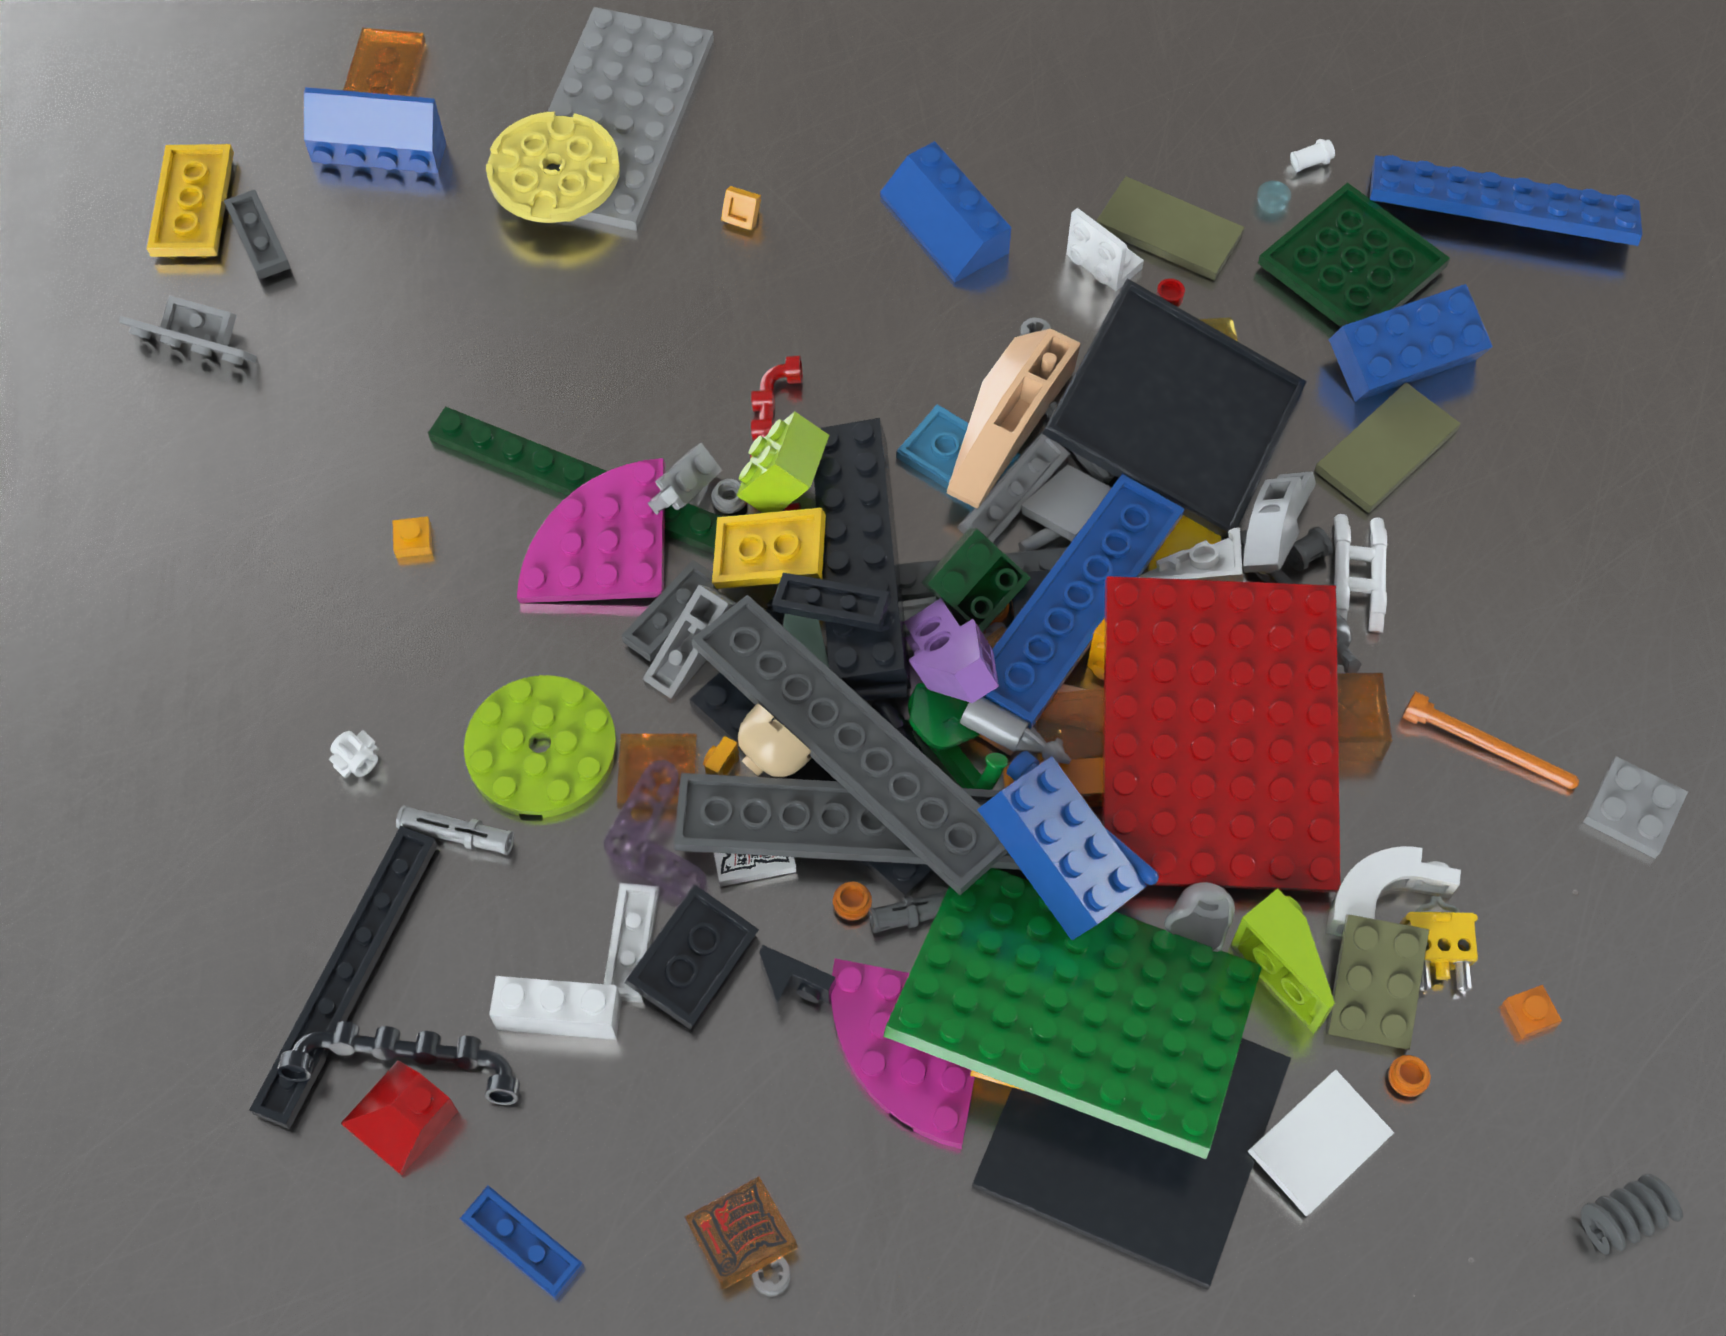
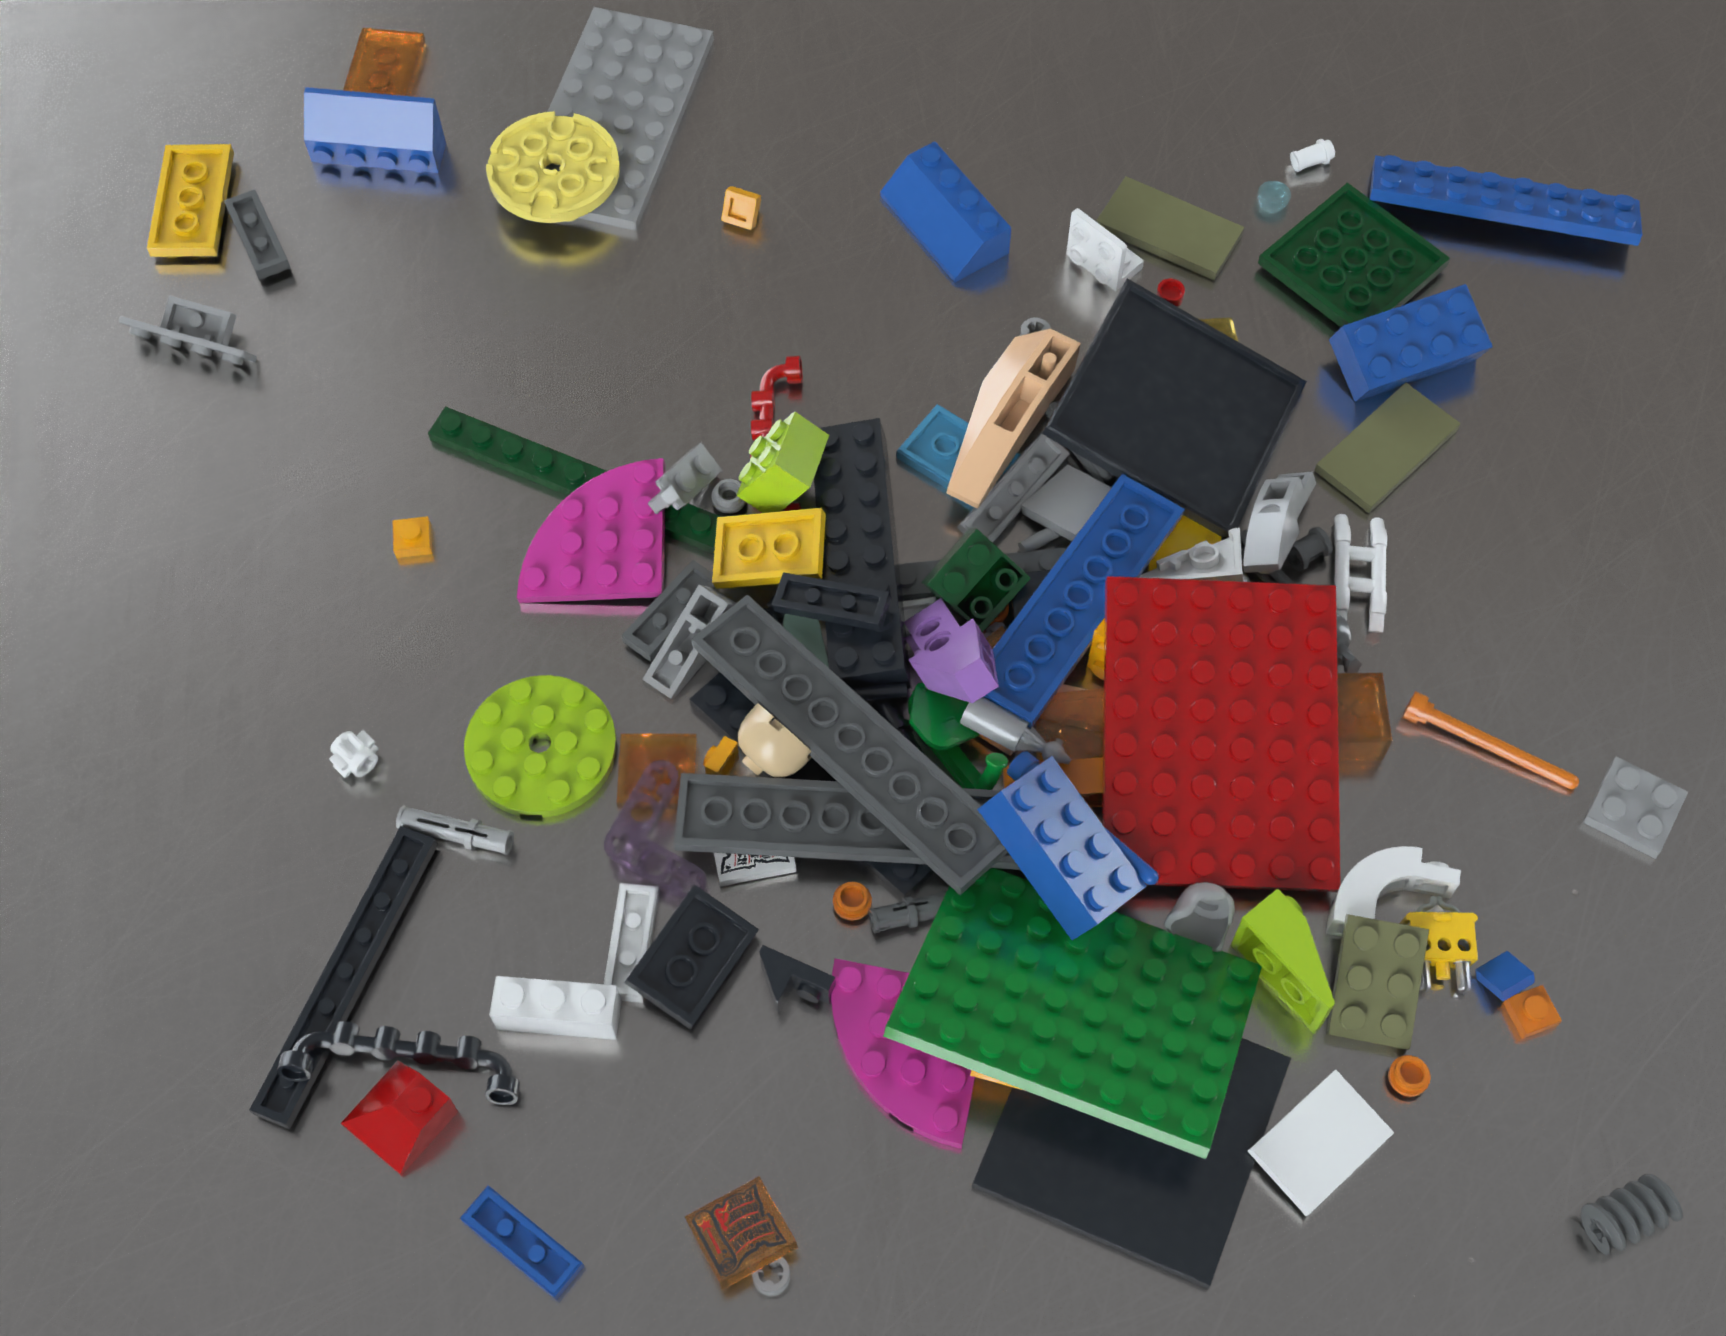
(1505, 976): none -> blue tile

